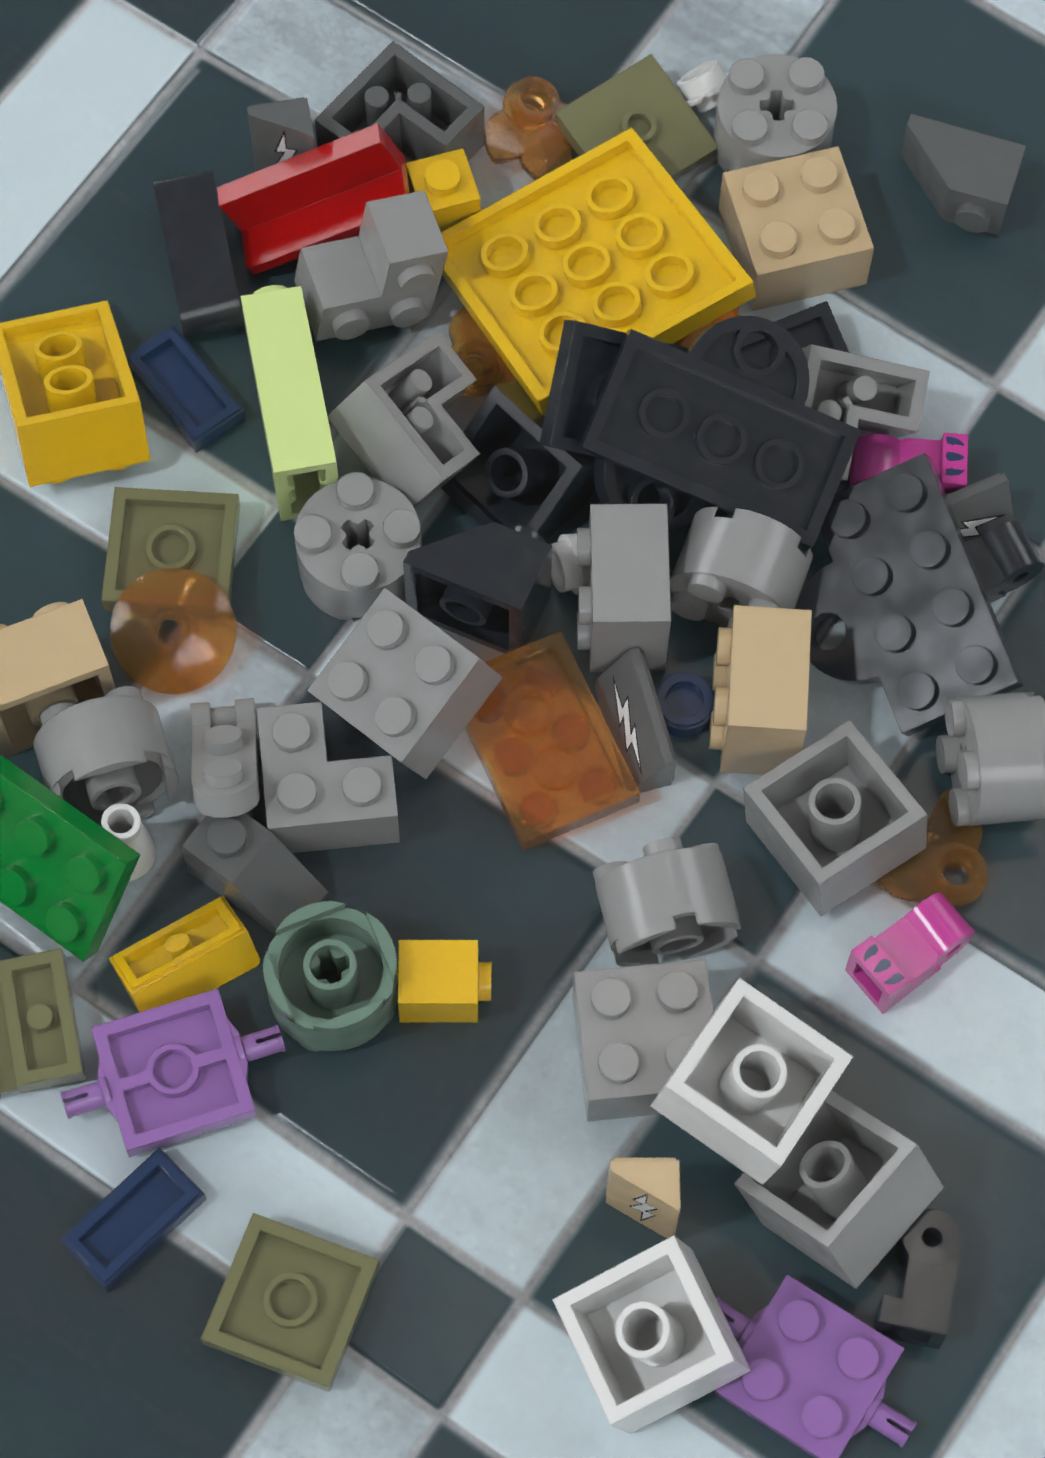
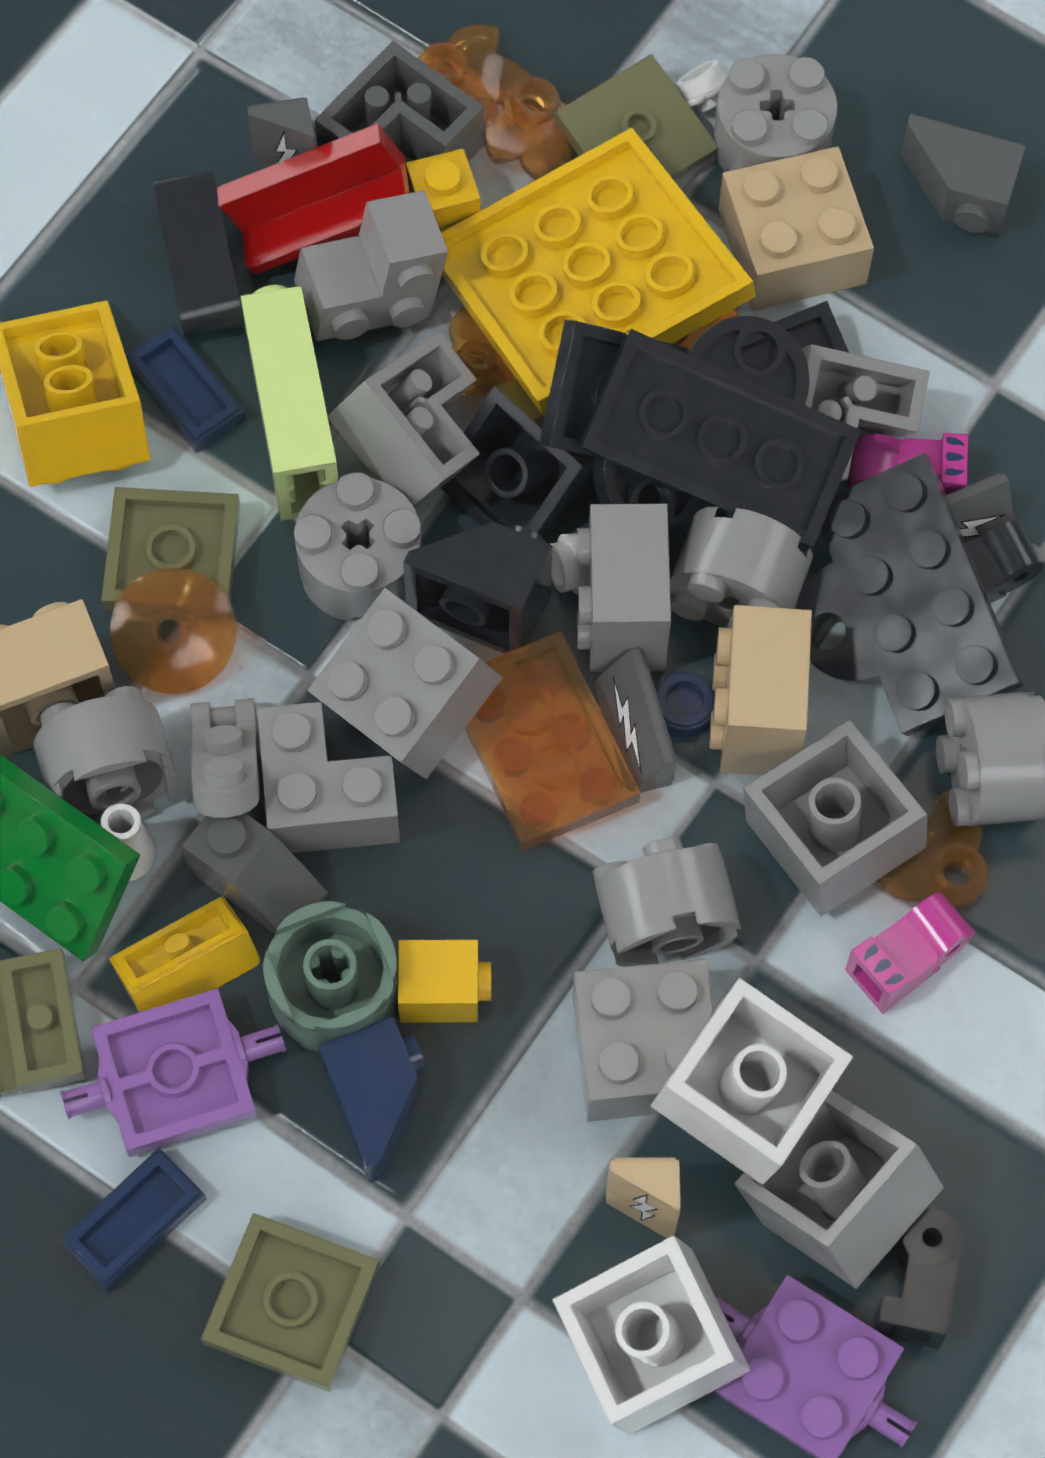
(374, 1087): none -> dark blue slope
(474, 65): none -> clear orange plate

